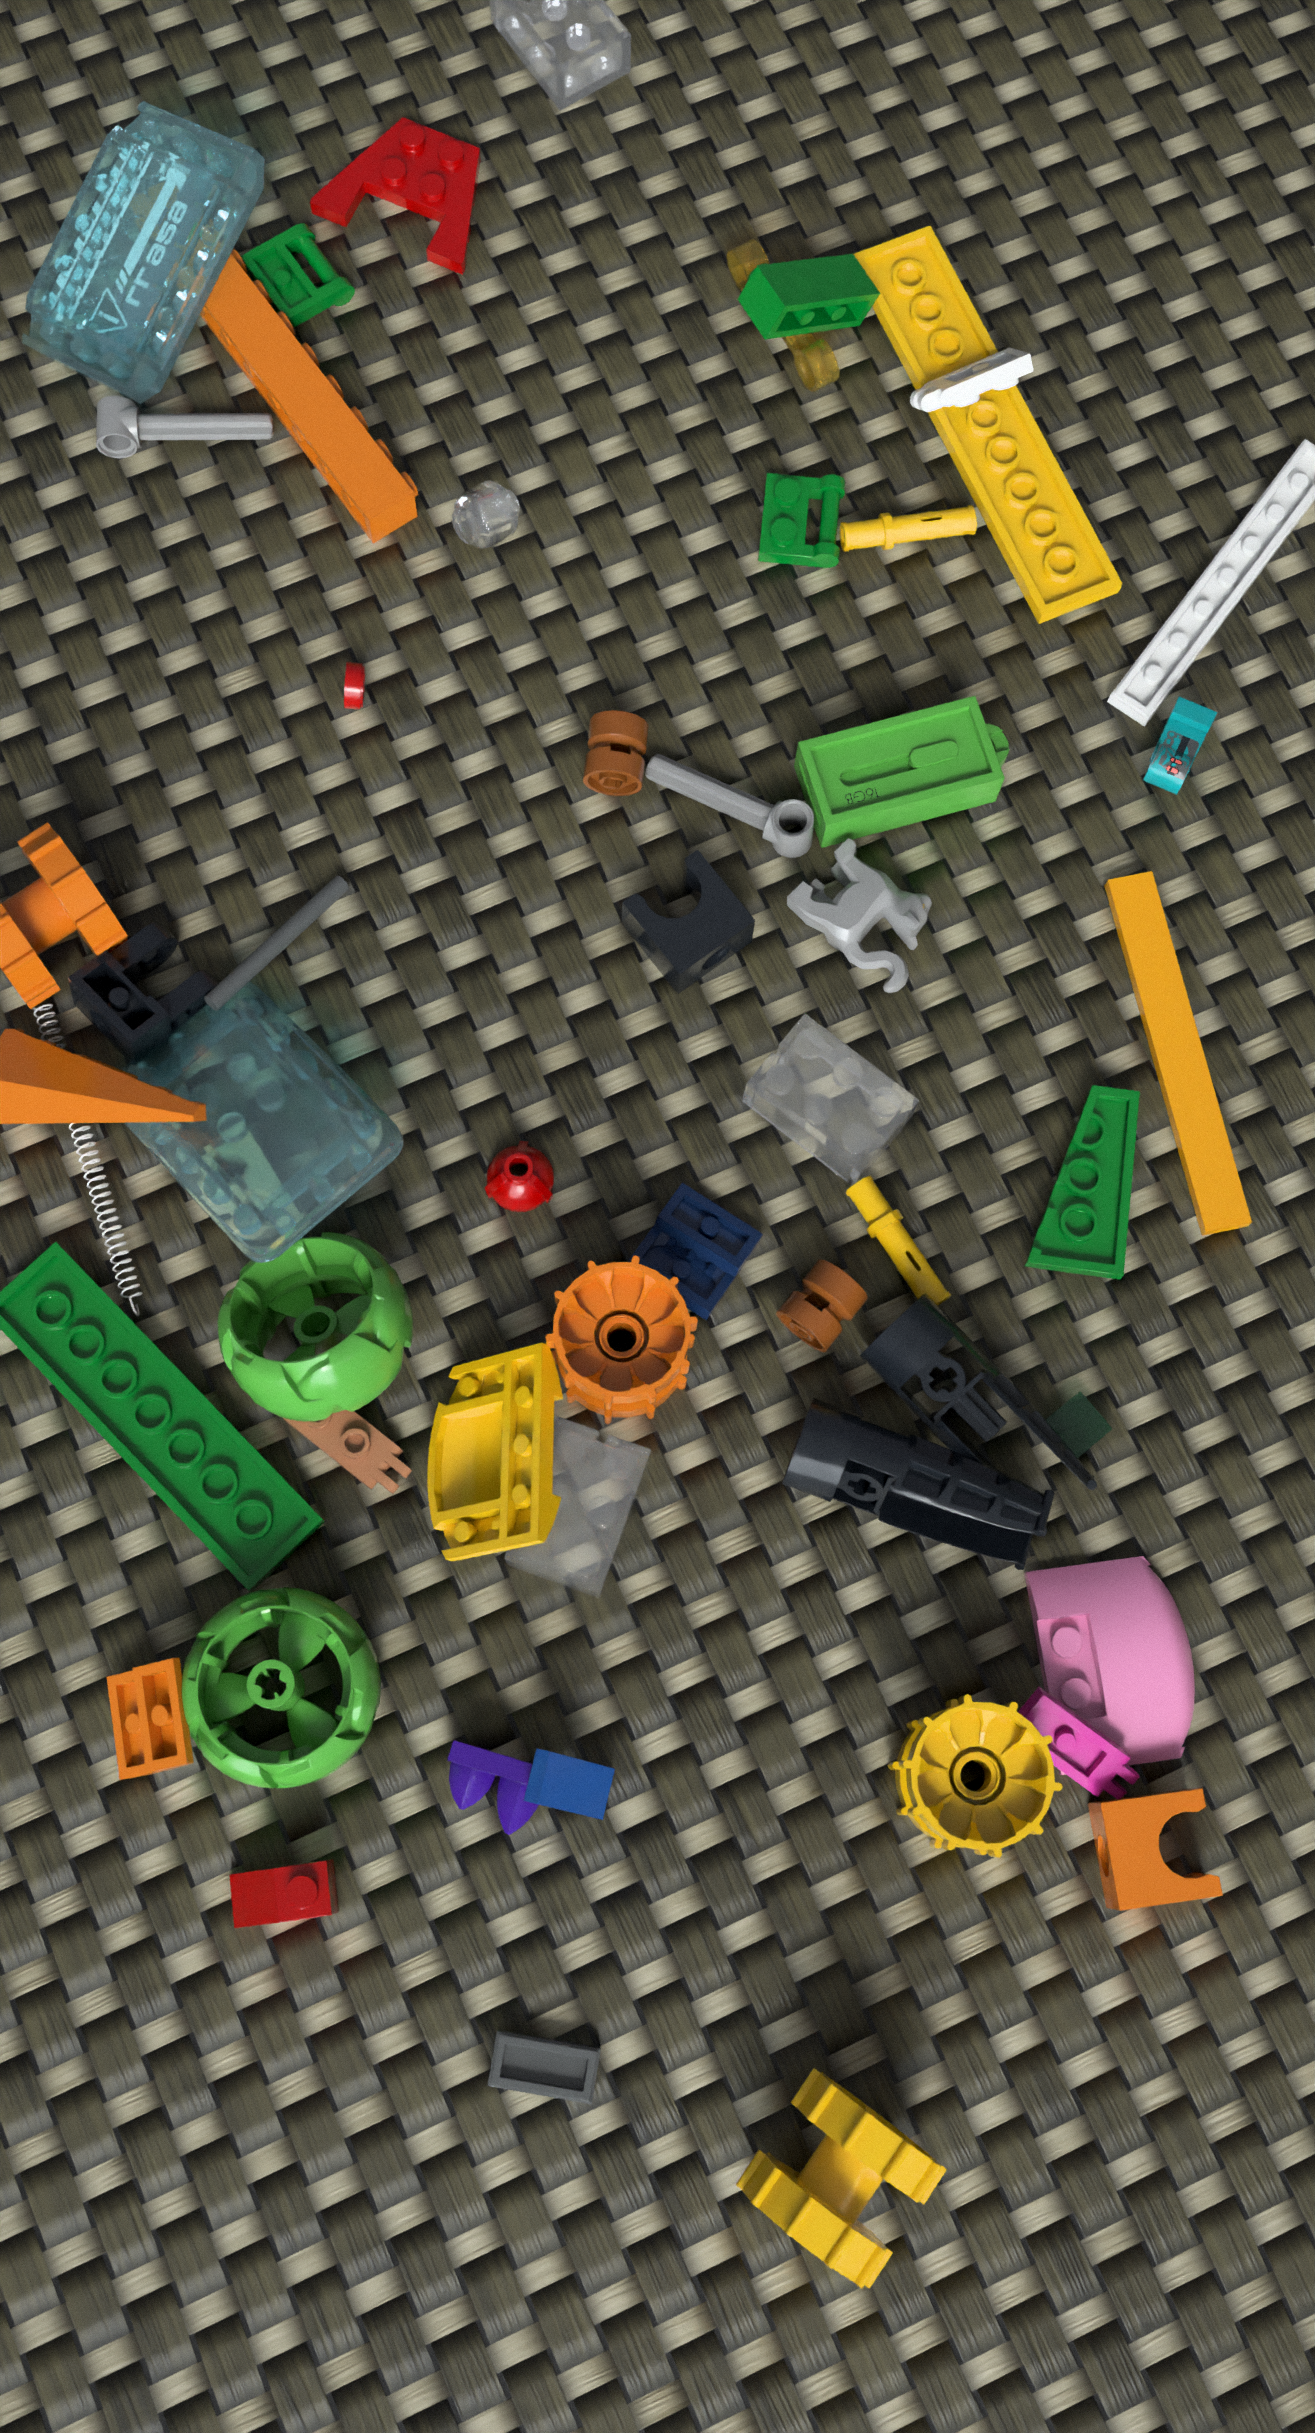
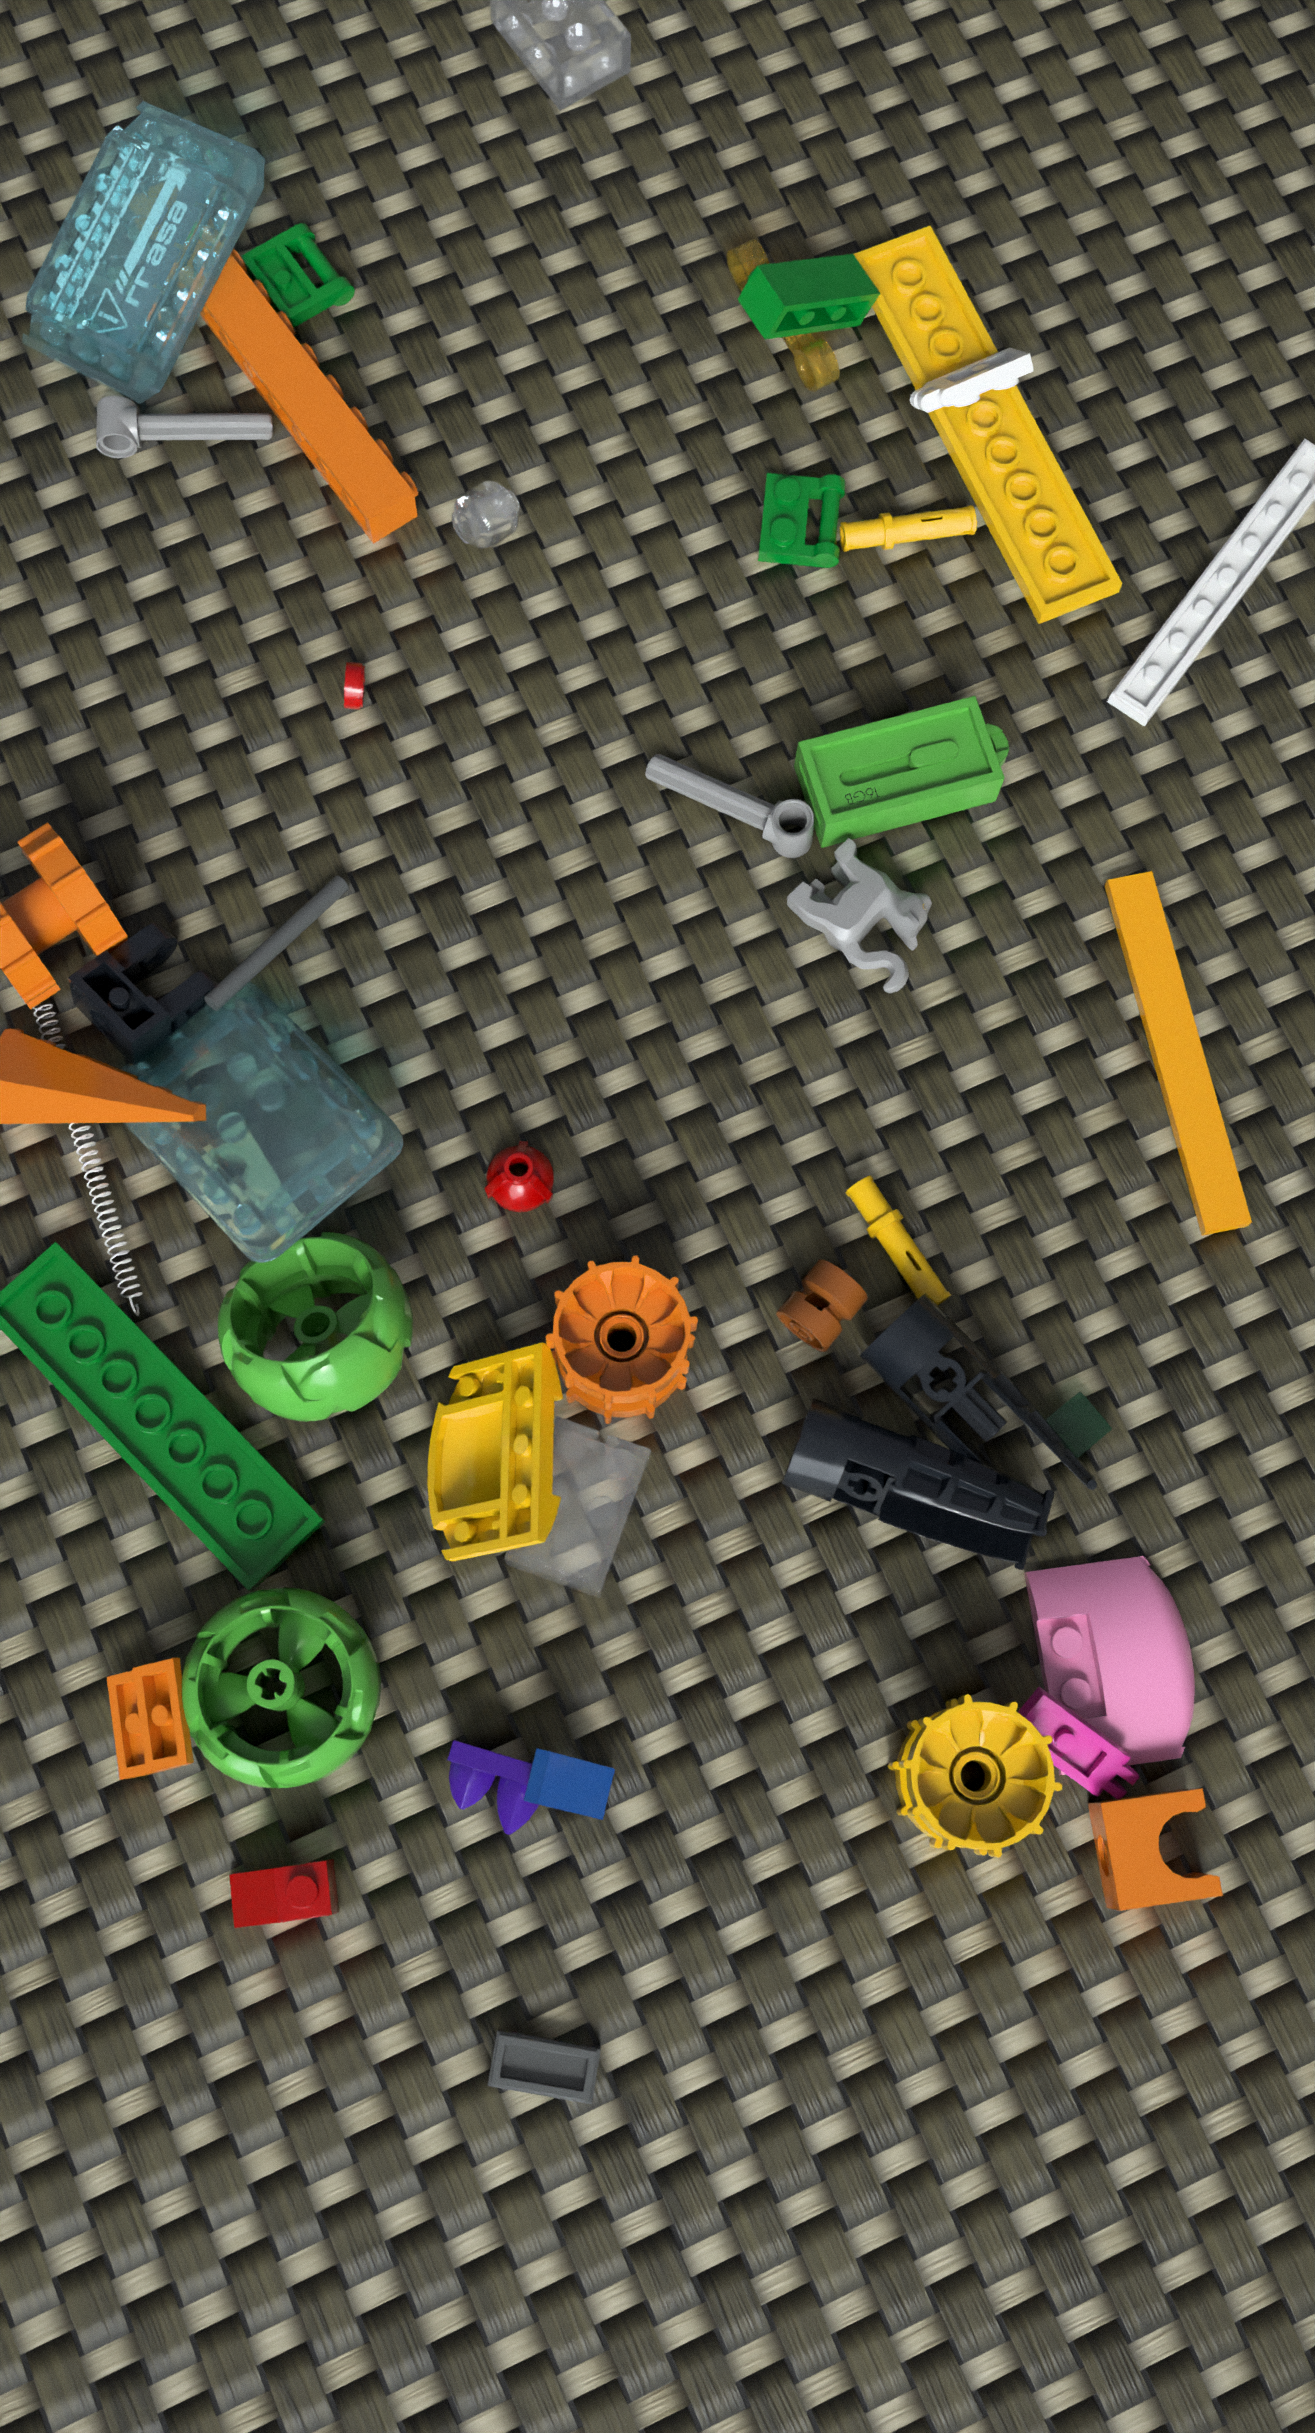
(355, 1447): nougat hinge -> none
(417, 172): red wing -> none
(616, 752): dark orange wheel -> none
(699, 941): black piece -> none
(699, 1247): dark blue slope -> none
(829, 1100): clear piece -> none
(839, 2179): yellow piece -> none
(1090, 1201): green wing -> none
(1178, 745): teal leg -> none

